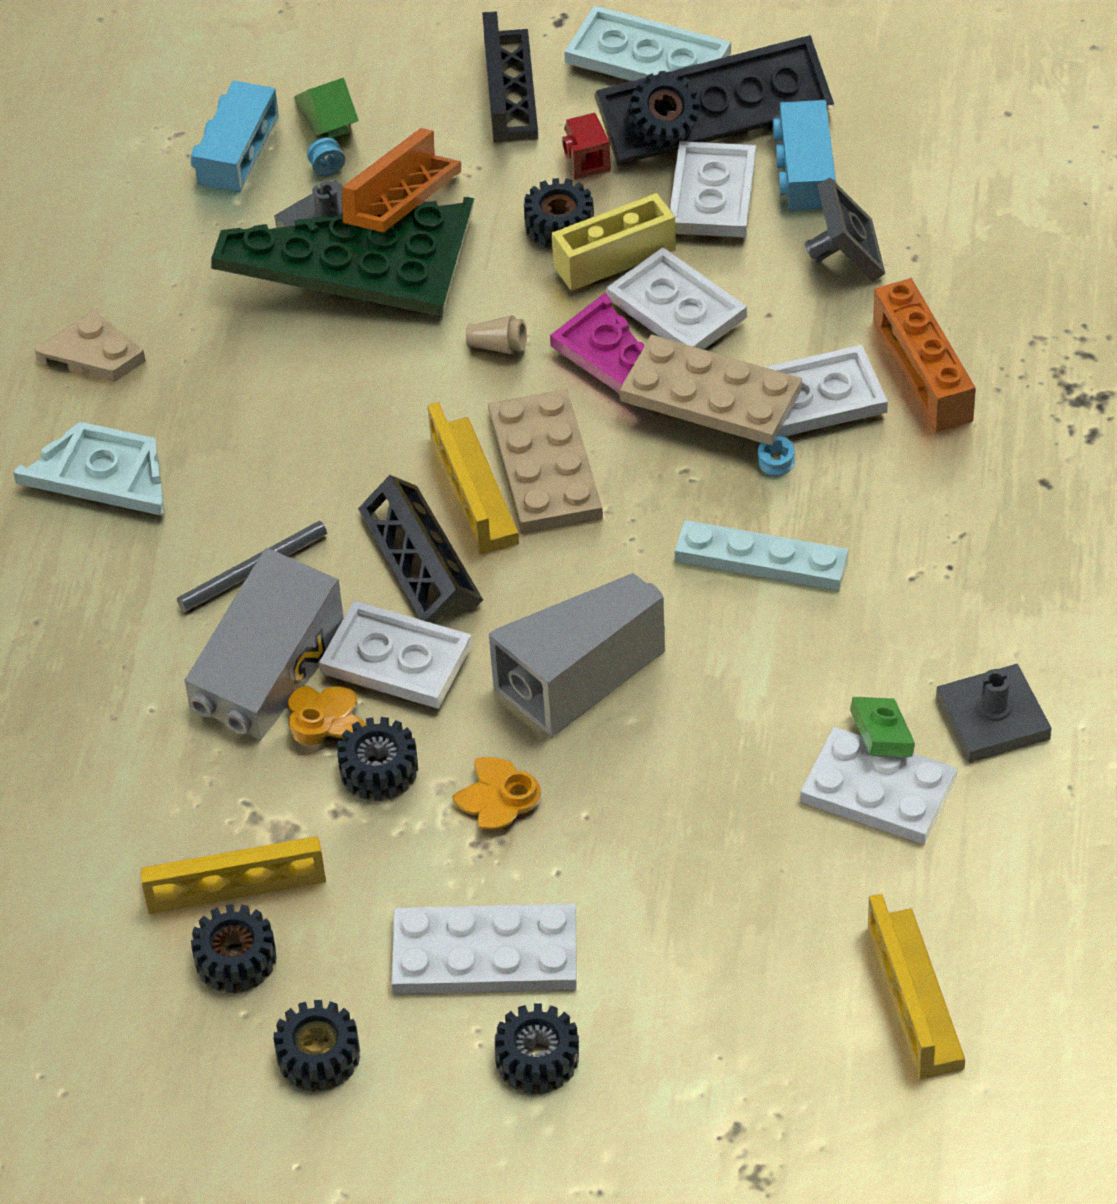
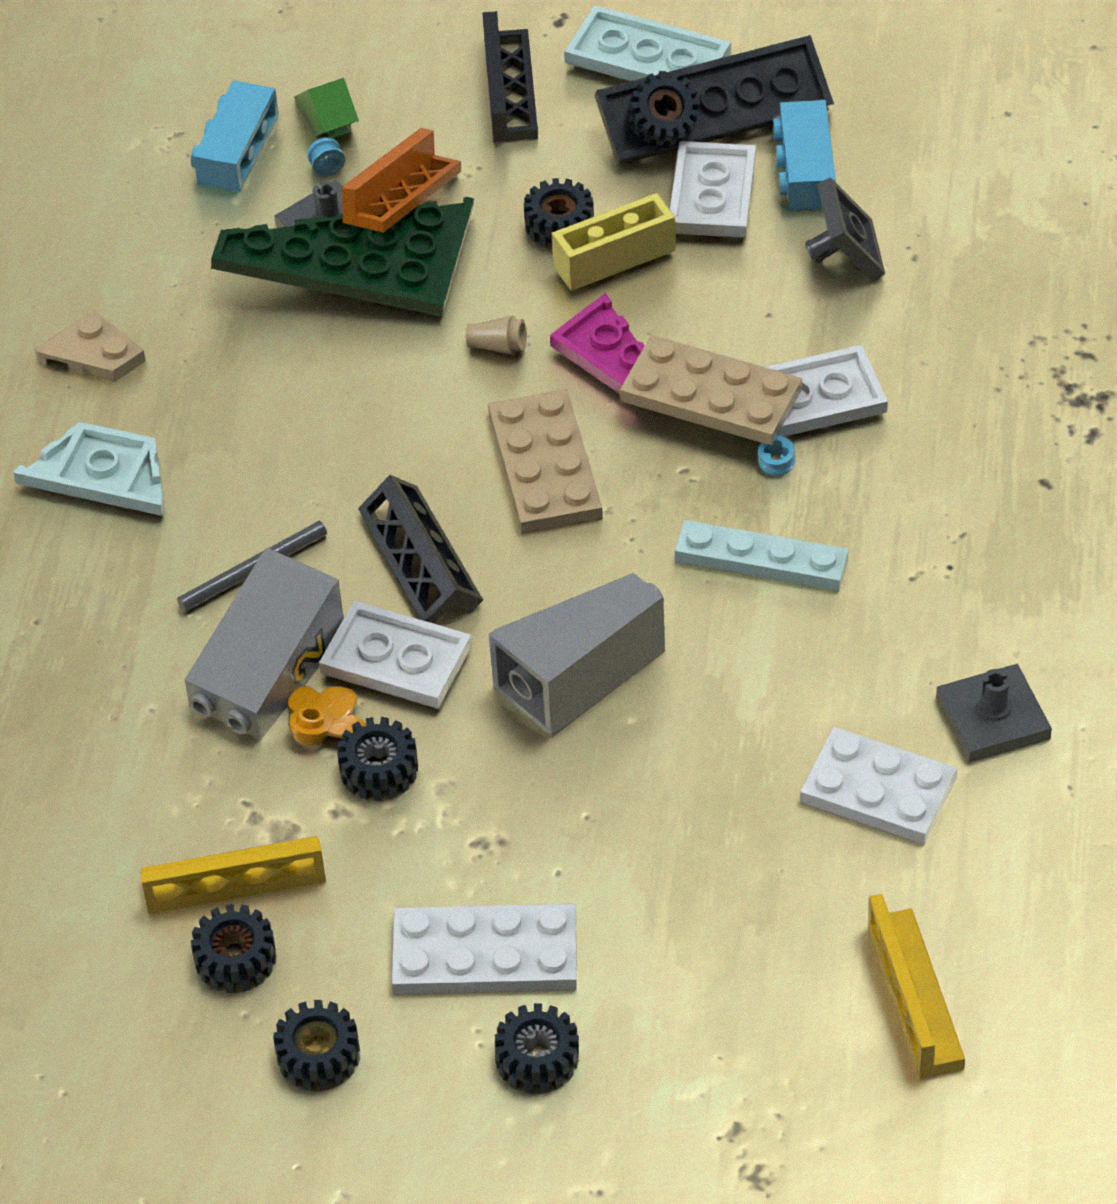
(472, 481): yellow fence -> none
(496, 792): light orange plate -> none
(586, 145): red brick -> none
(676, 301): white plate -> none
(882, 727): bright green plate -> none
(924, 355): orange brick -> none

